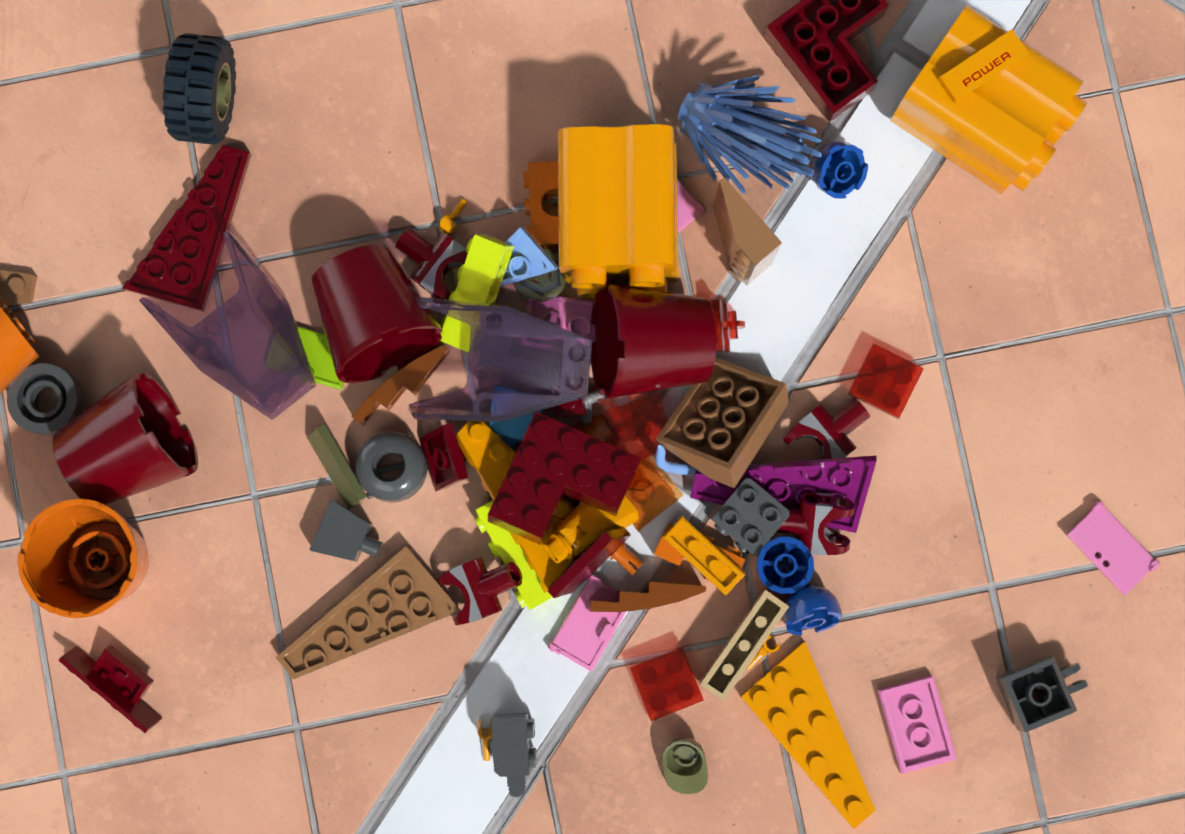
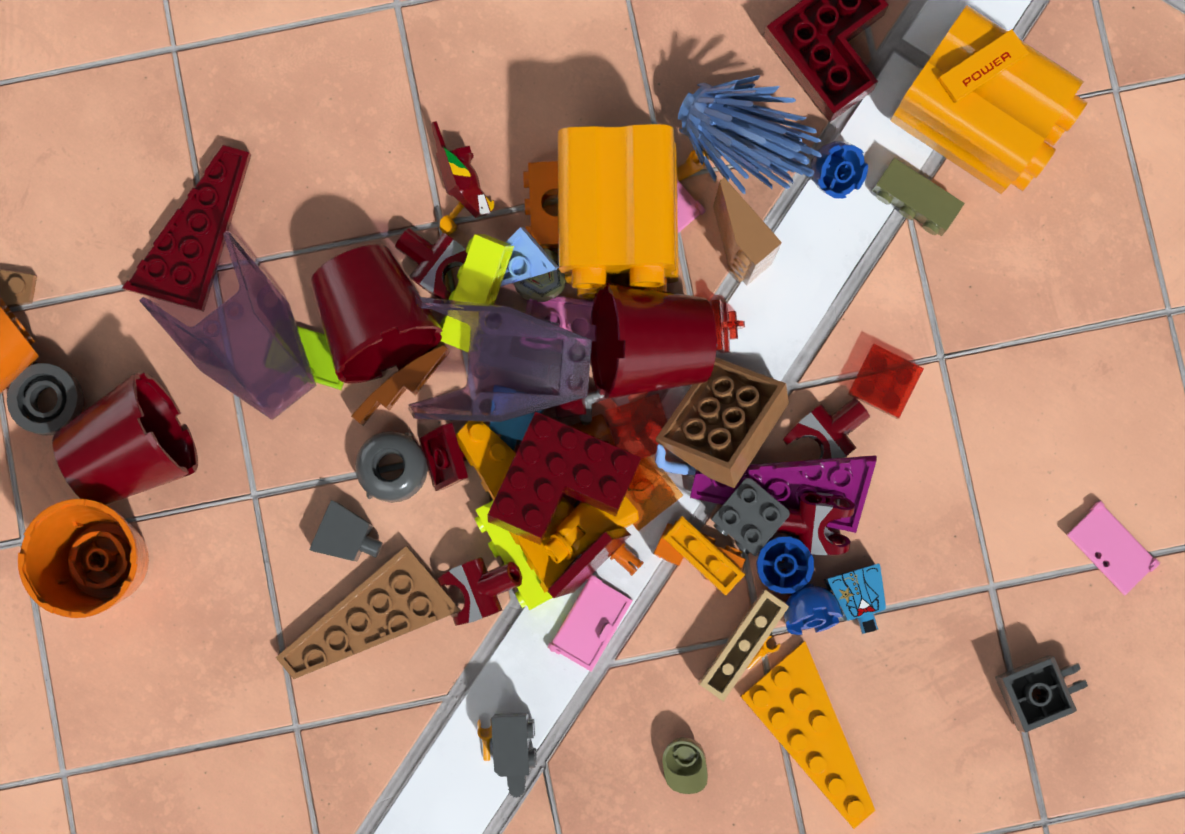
(116, 682): dark red bracket -> none
(199, 88): black wheel -> none
(336, 466): olive tile -> none
(460, 176): none -> dark red animal
(656, 595): dark orange slope -> none
(666, 683): clear red plate -> none
(691, 166): none -> light orange arm
(859, 595): none -> dark azure torso
(916, 724): bright pink tile -> none
(917, 198): none -> olive brick

